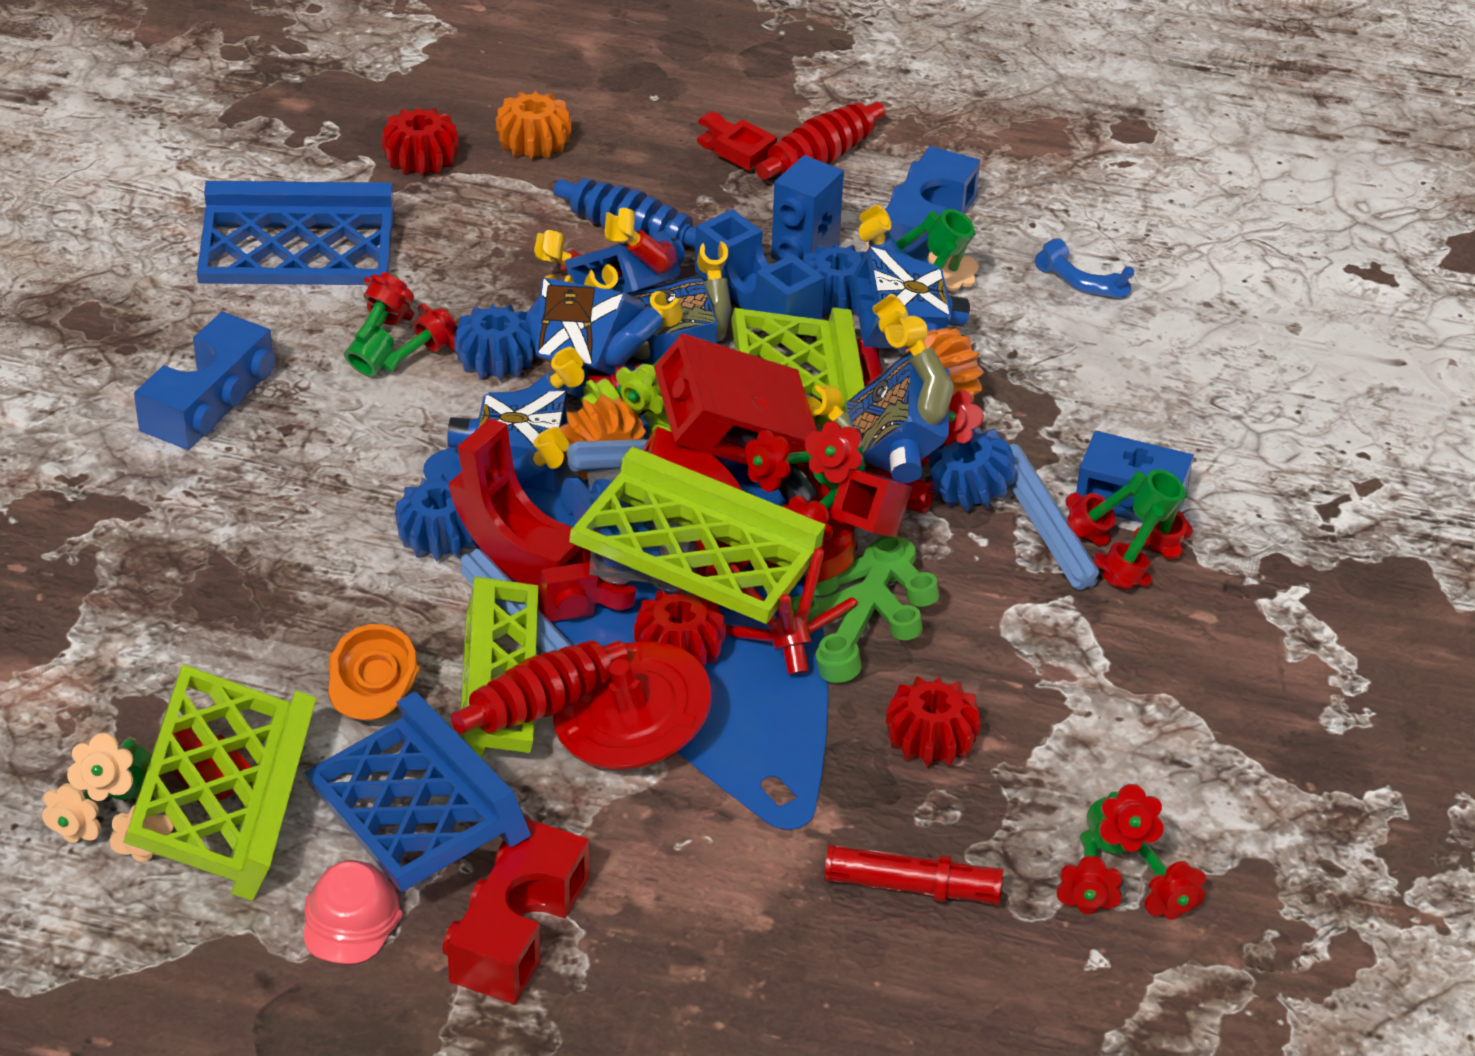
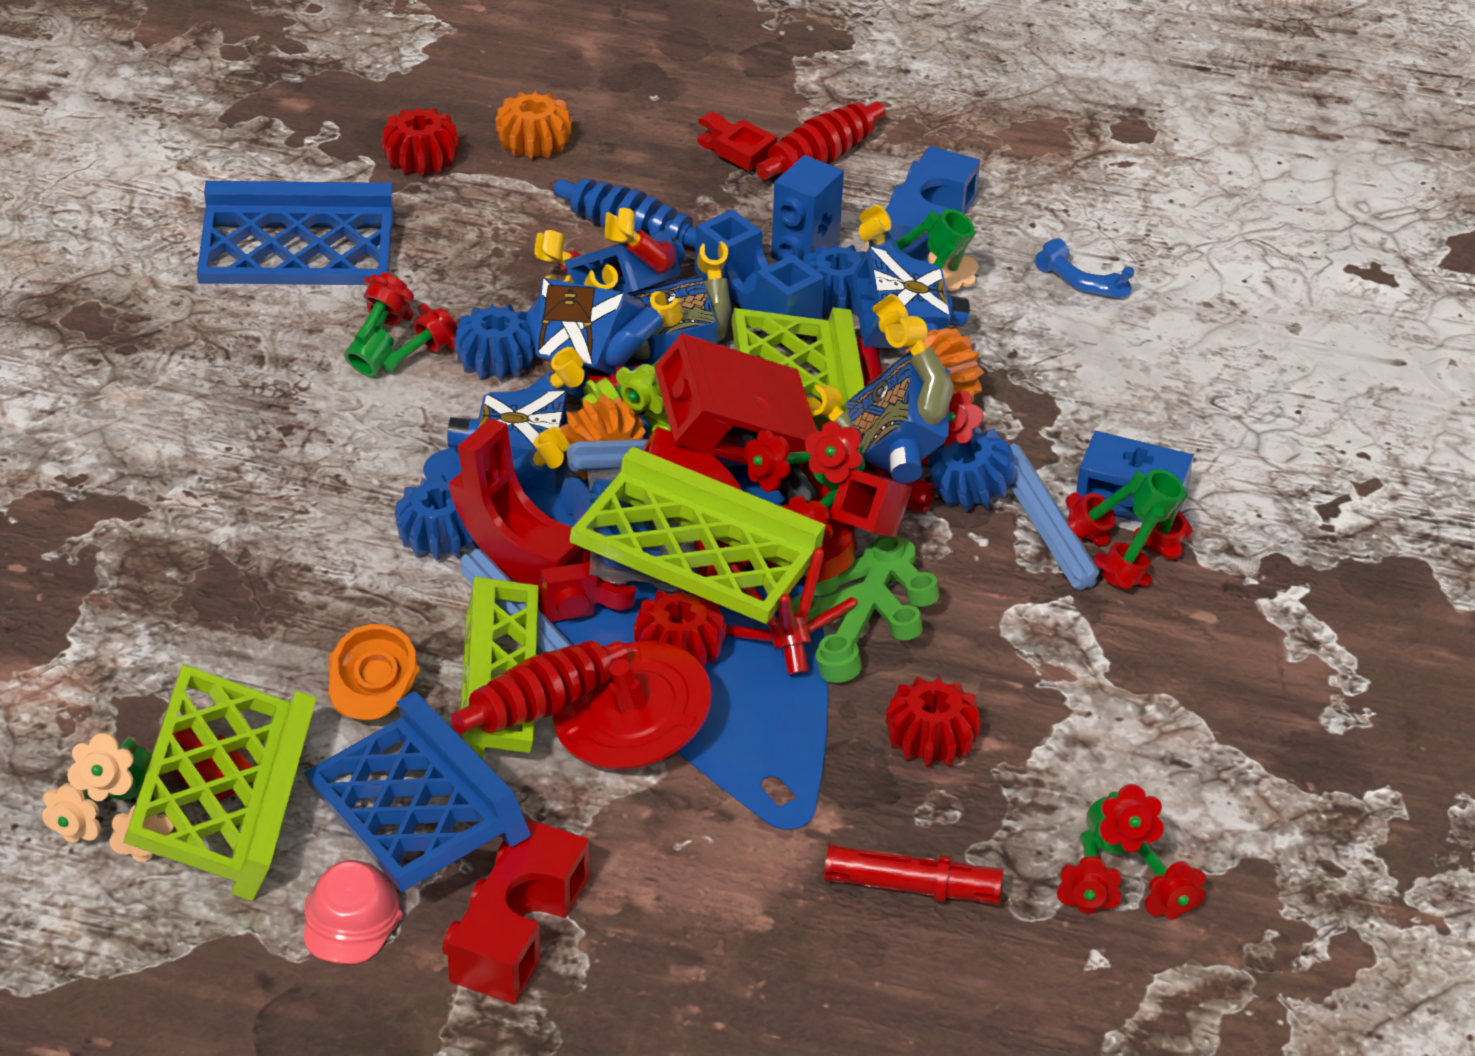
(230, 362): blue arch -> none

